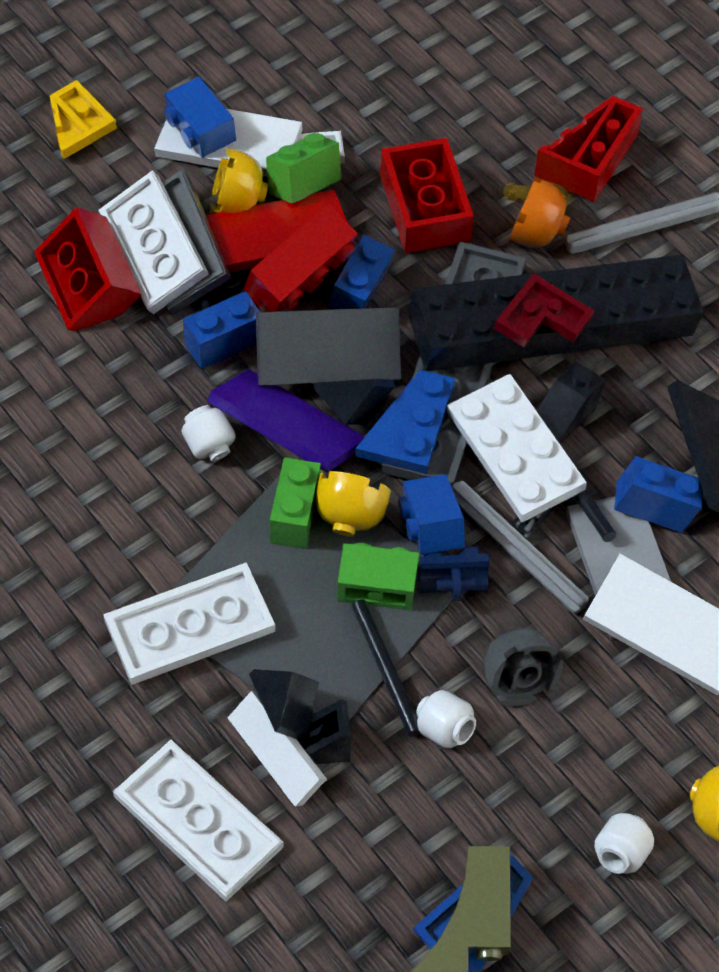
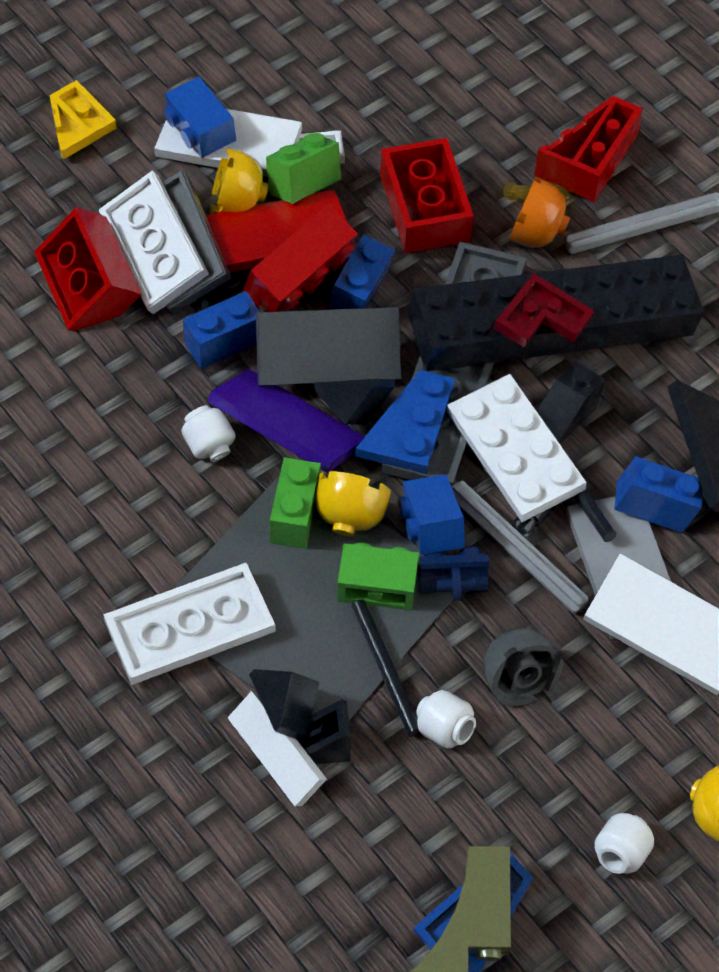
(198, 820): white tile -> none

